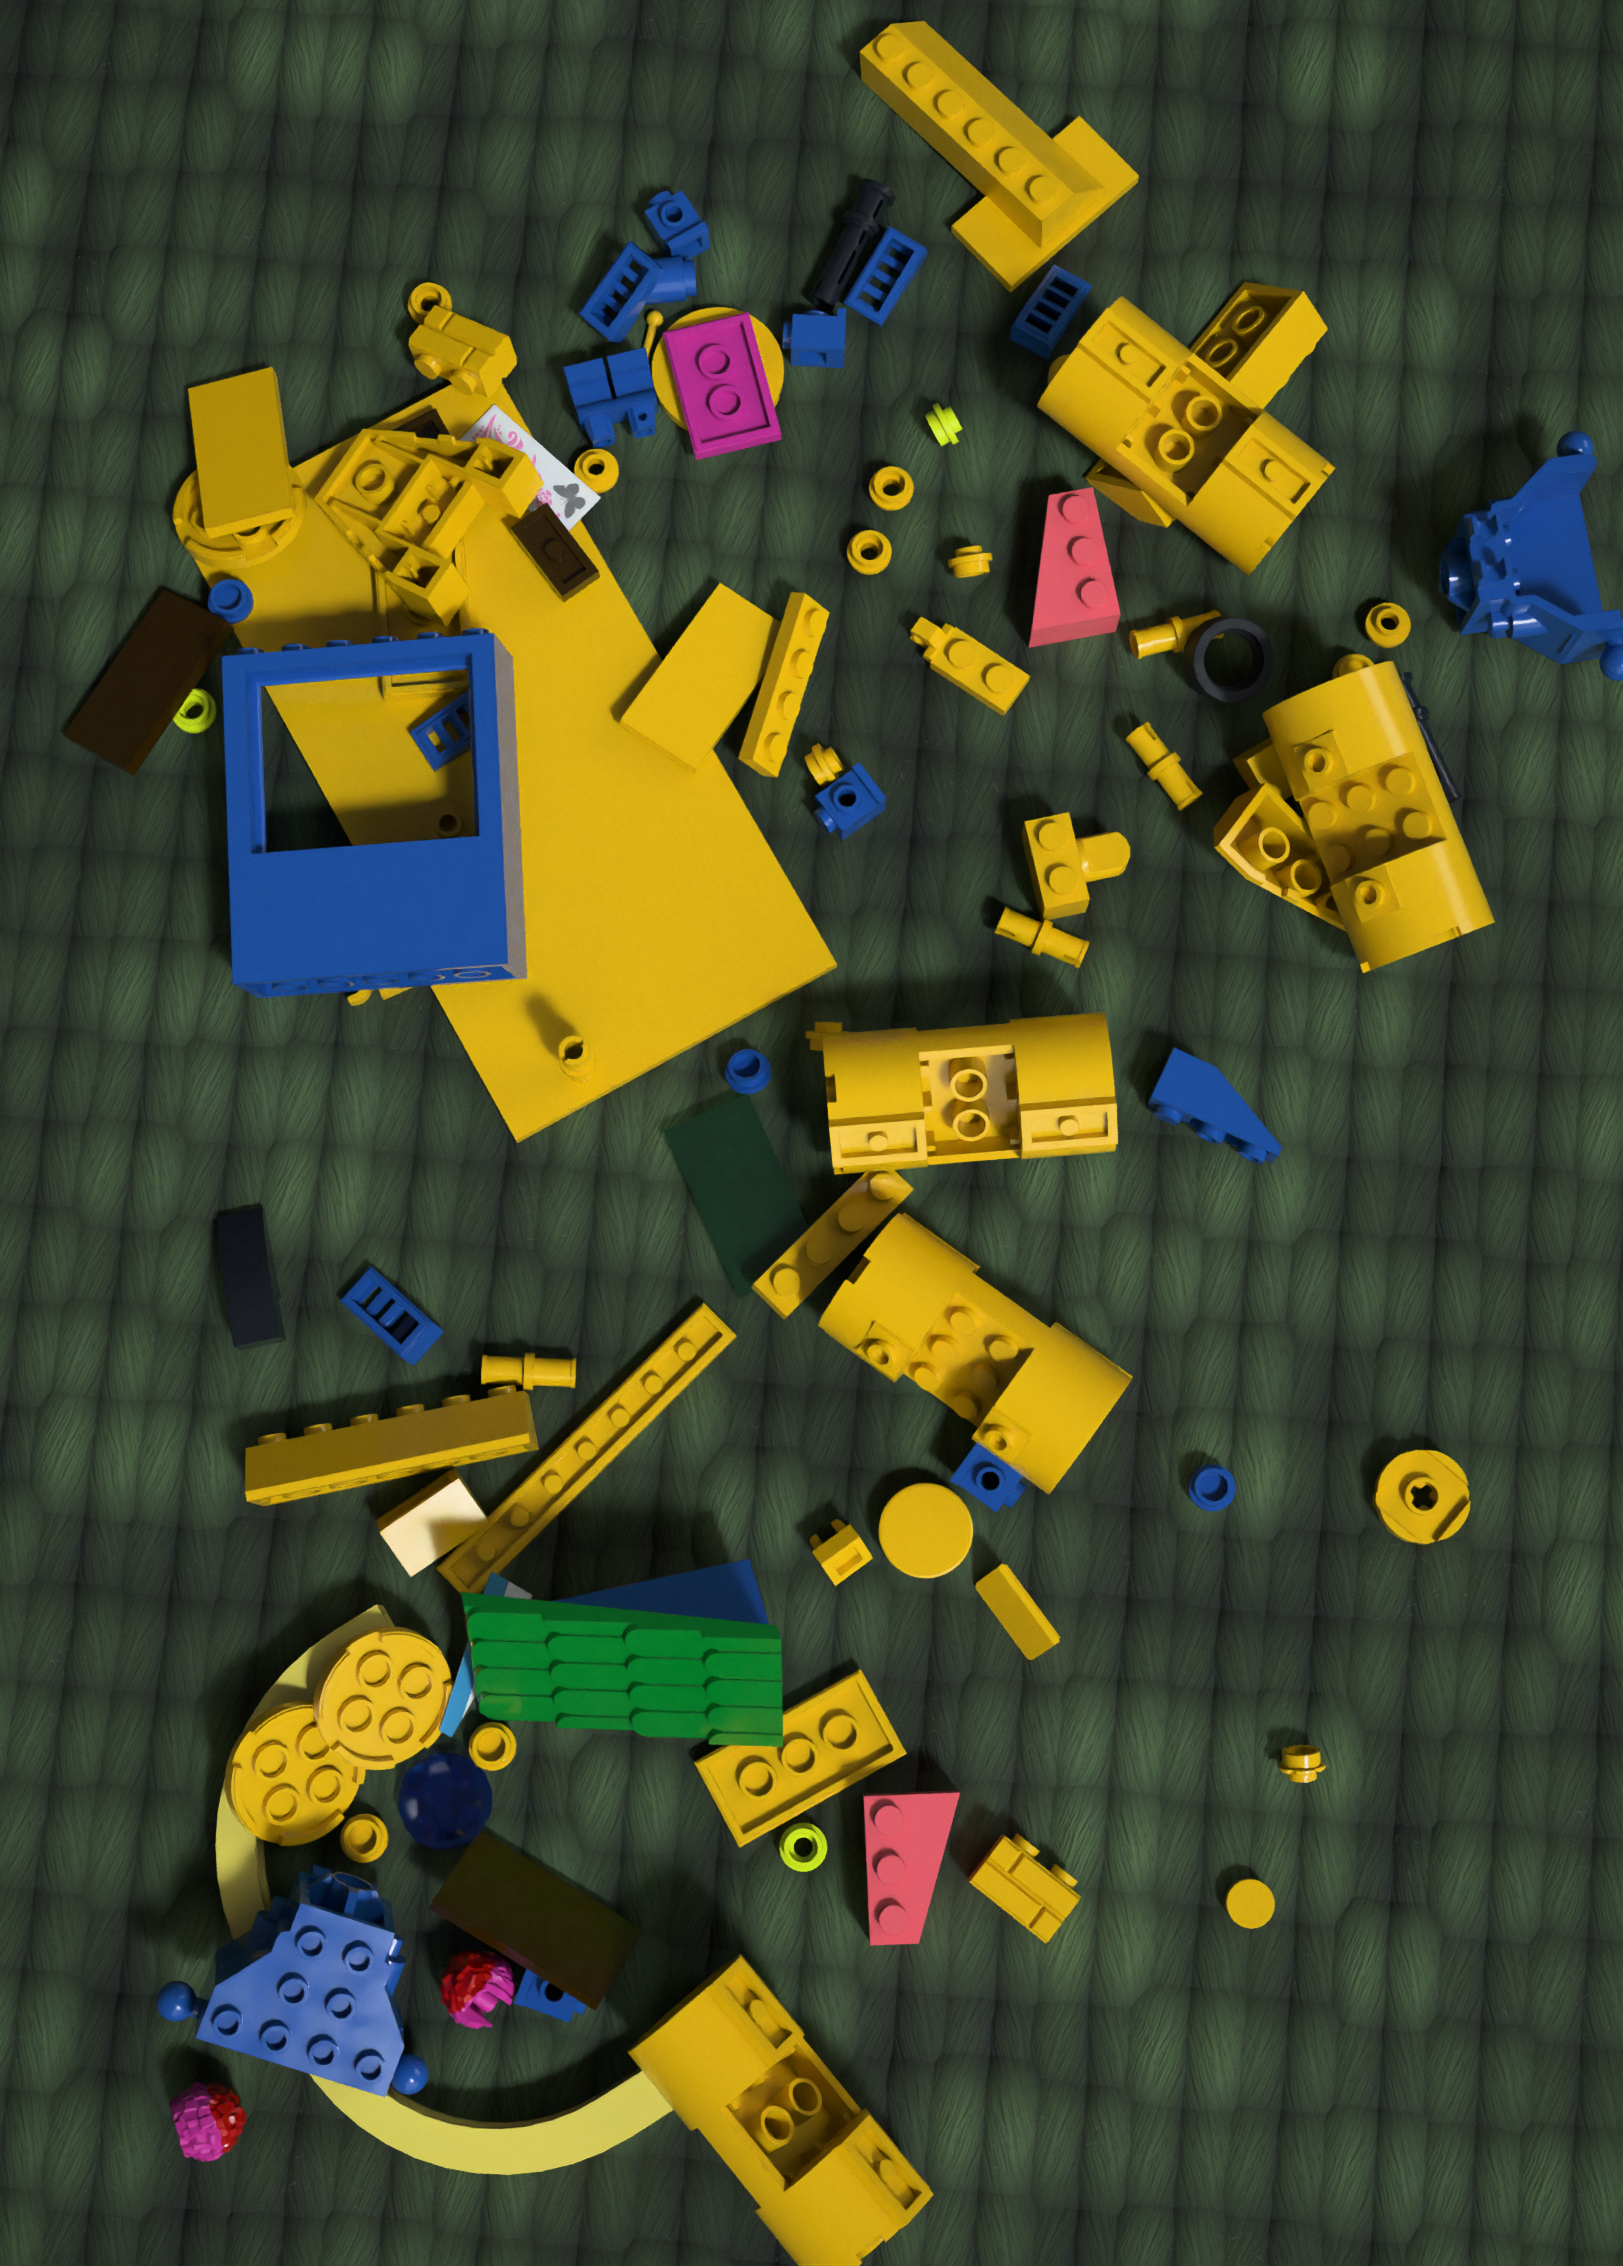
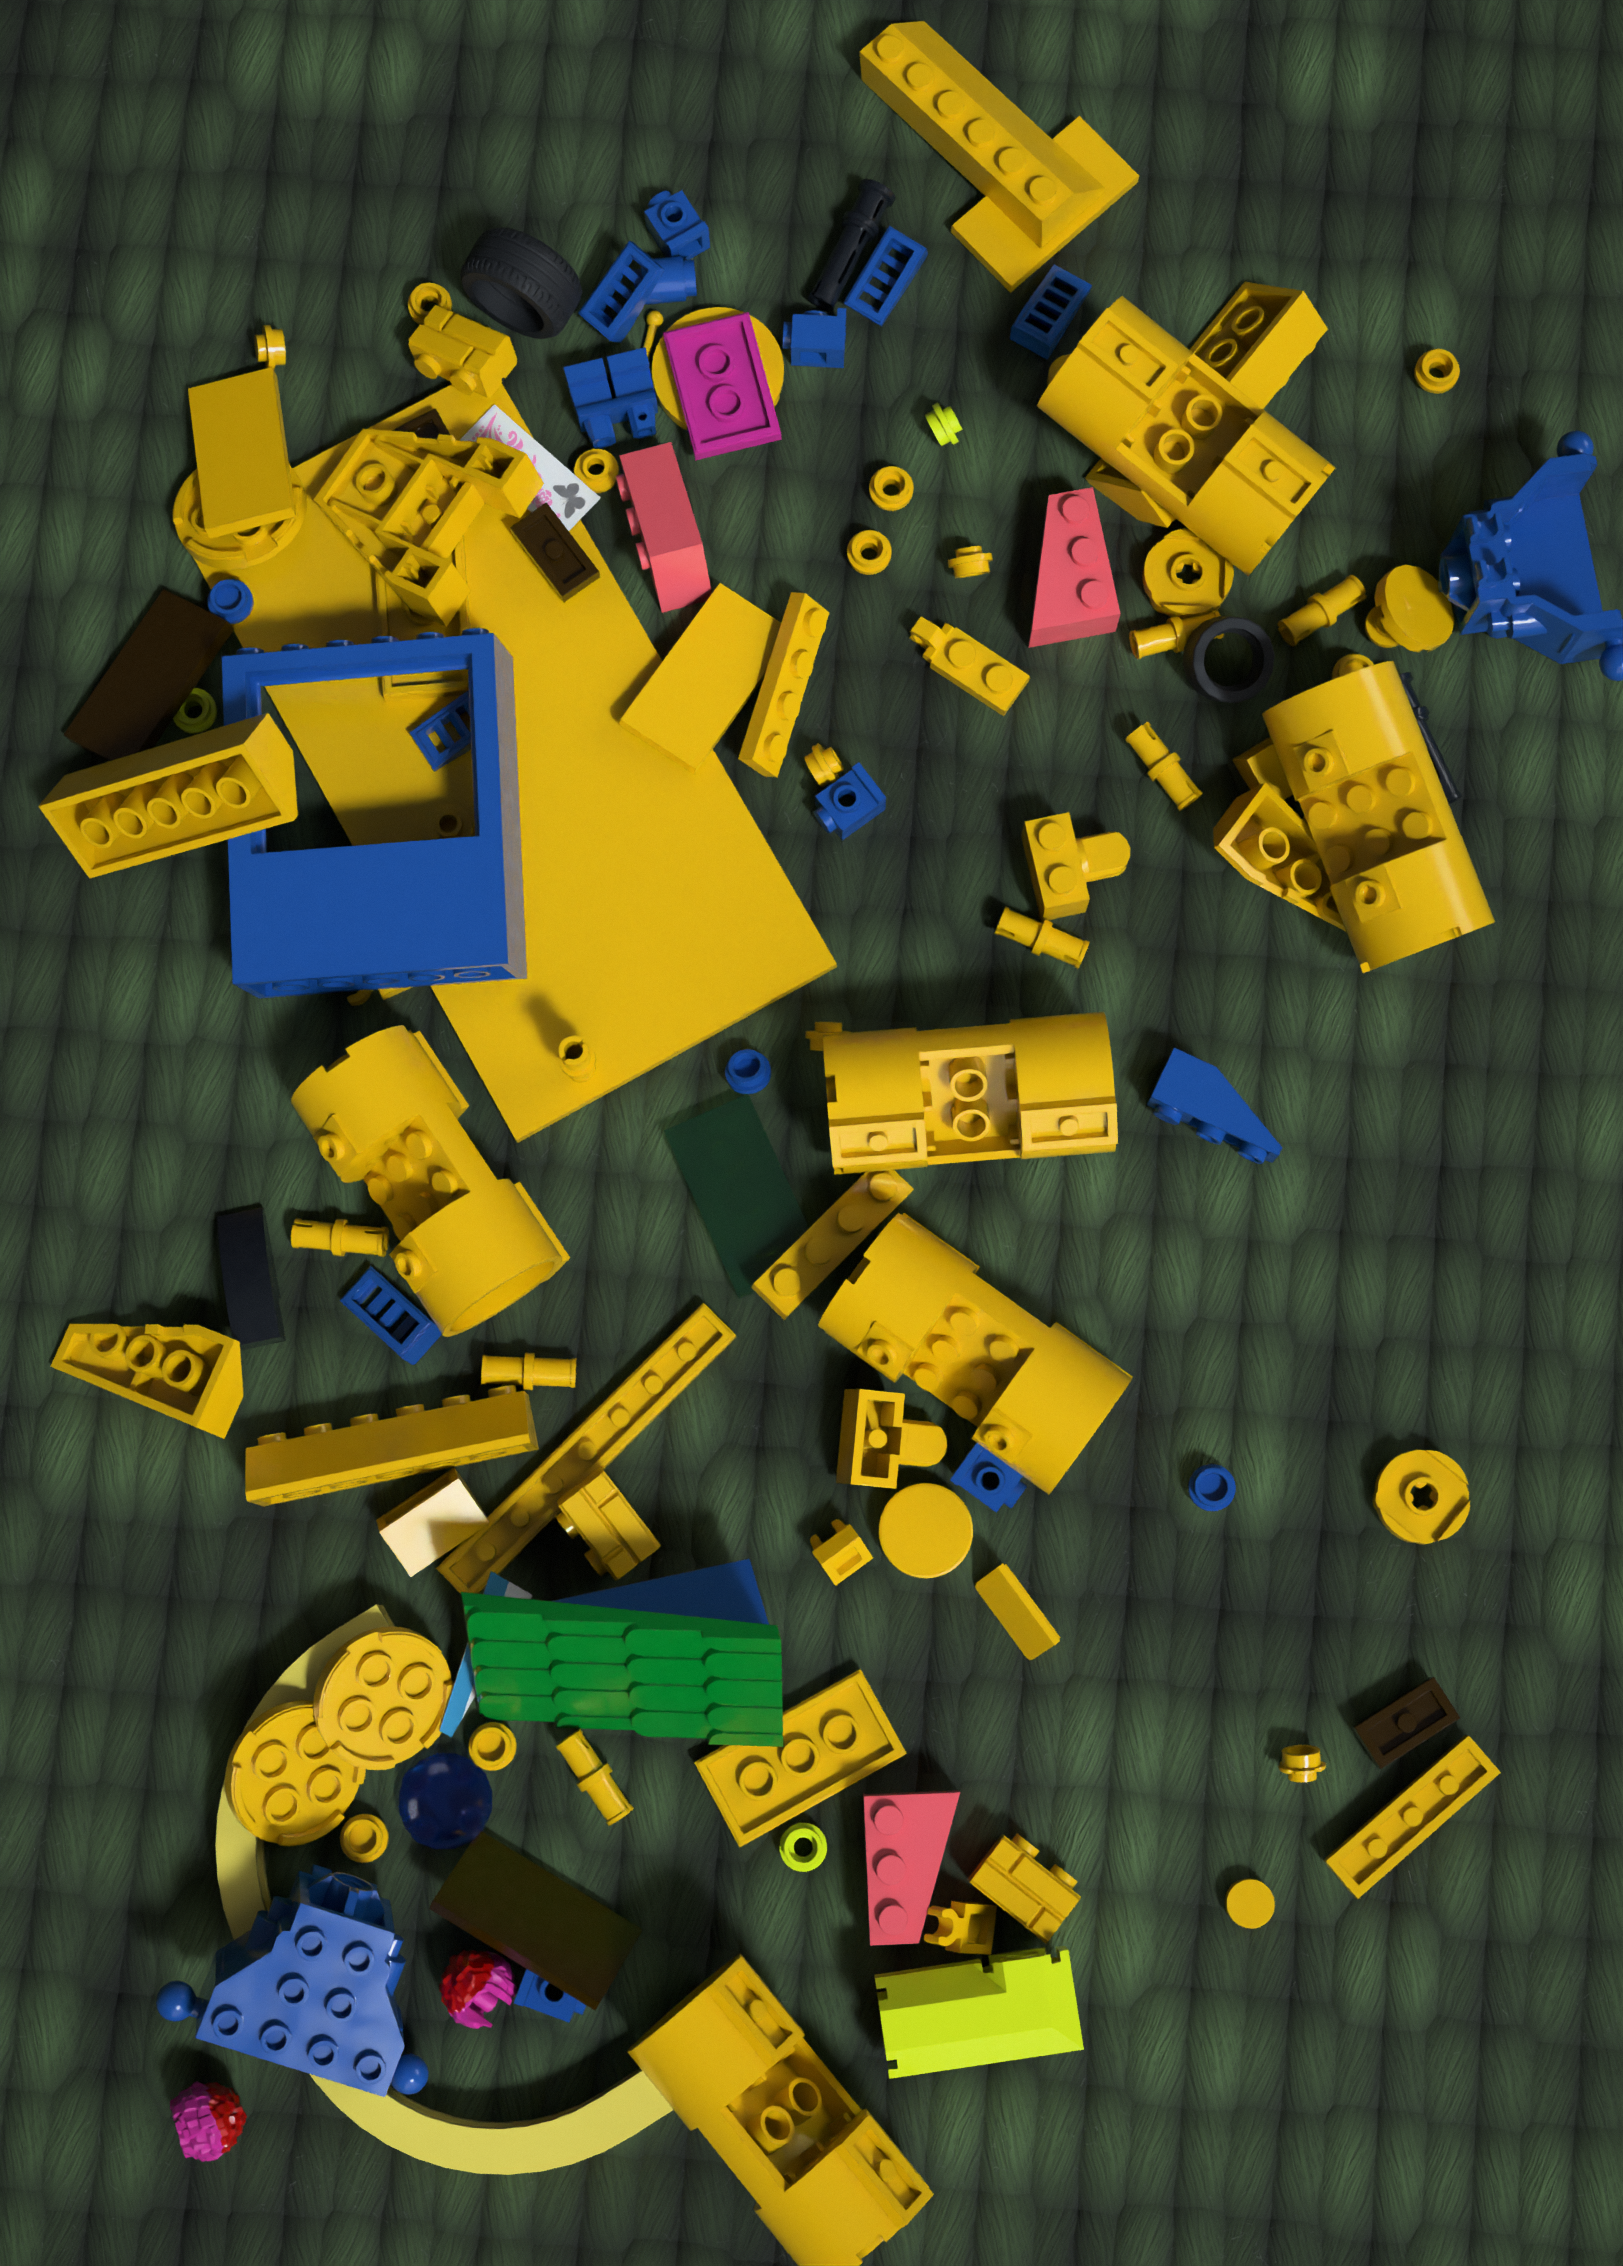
(170, 1369): none -> yellow wedge
(176, 796): none -> yellow slope
(270, 347): none -> yellow plate
(340, 1237): none -> yellow pin
(463, 1234): none -> yellow cylinder
(521, 283): none -> black tyre
(594, 1777): none -> yellow pin
(606, 1524): none -> yellow brick
(666, 526): none -> coral wedge
(879, 1439): none -> yellow brick
(964, 1927): none -> yellow plate
(979, 2014): none -> neon yellow brick
(1173, 596): none -> yellow plate
(1322, 610): none -> yellow pin
(1405, 1722): none -> dark brown plate
(1411, 1816): none -> yellow plate
(1414, 608): none -> yellow tile
(1441, 360): none -> yellow plate

